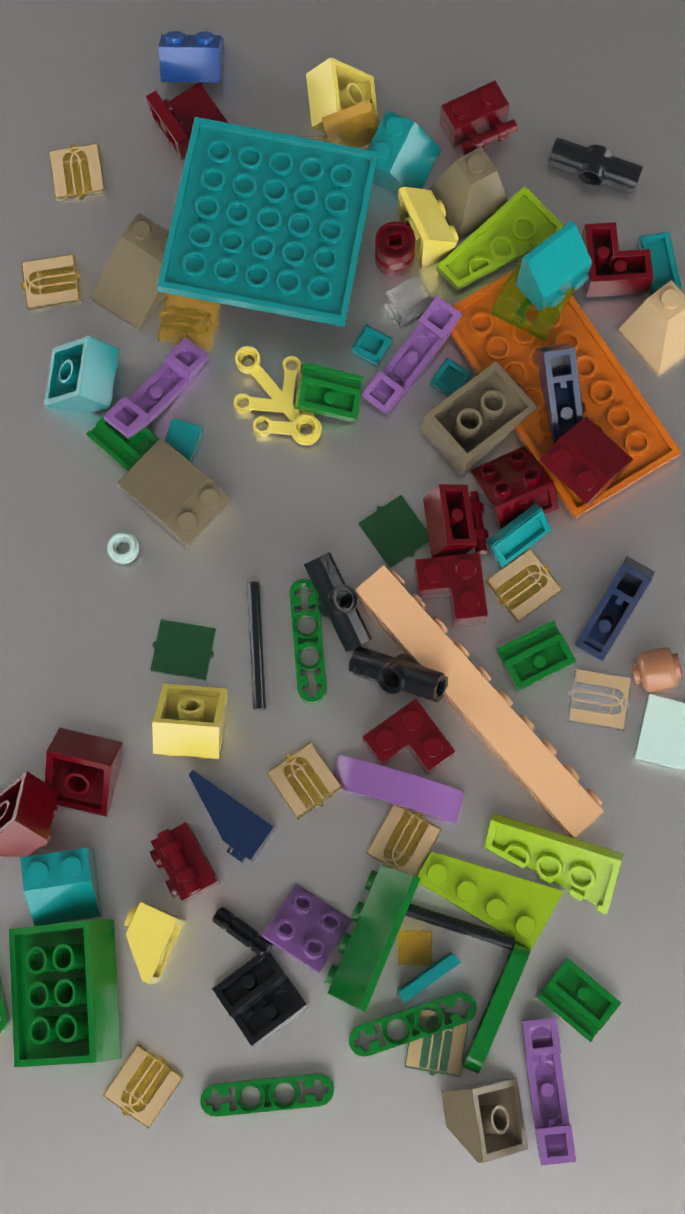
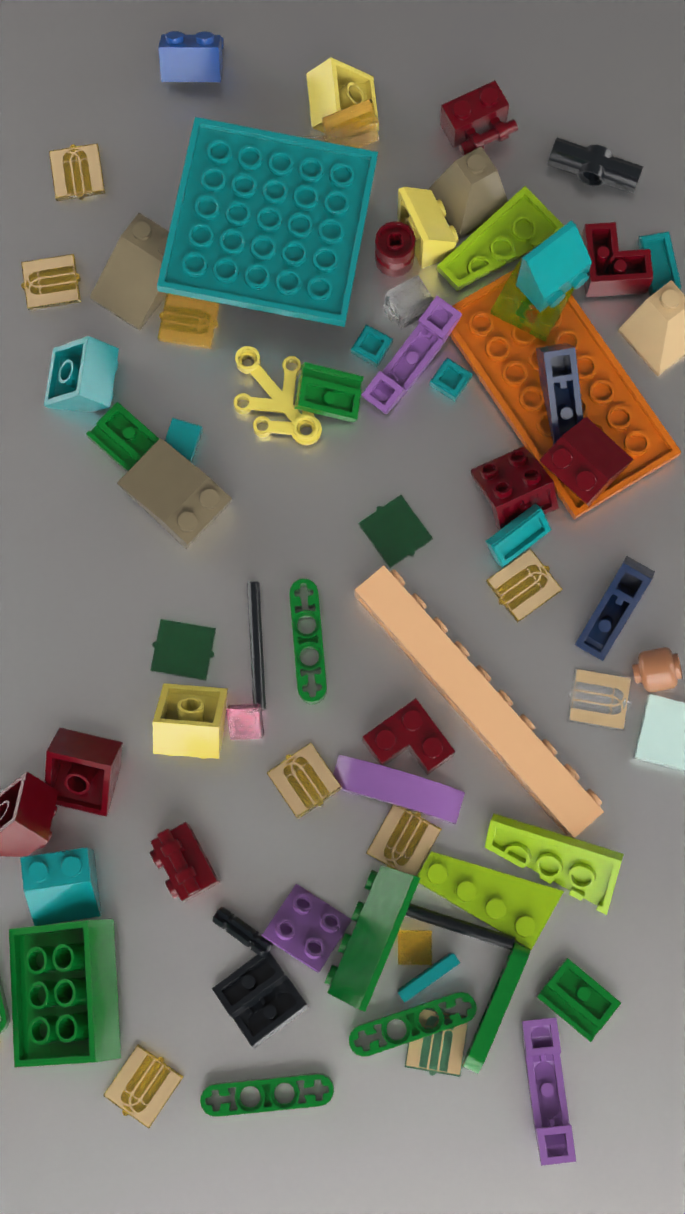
(119, 539): light aqua plate -> none
(151, 939): light yellow slope -> none
(158, 390): medium lavender slope -> none
(177, 116): dark red bracket -> none
(236, 824): dark blue slope -> none
(245, 721): none -> clear pink plate
(345, 617): black piece -> none
(398, 674): black piece -> none
(404, 153): teal slope -> none
(455, 521): dark red brick -> none
(459, 579): dark red brick -> none
(477, 417): dark tan slope -> none
(486, 1118): dark tan slope -> none
(535, 656): green plate -> none

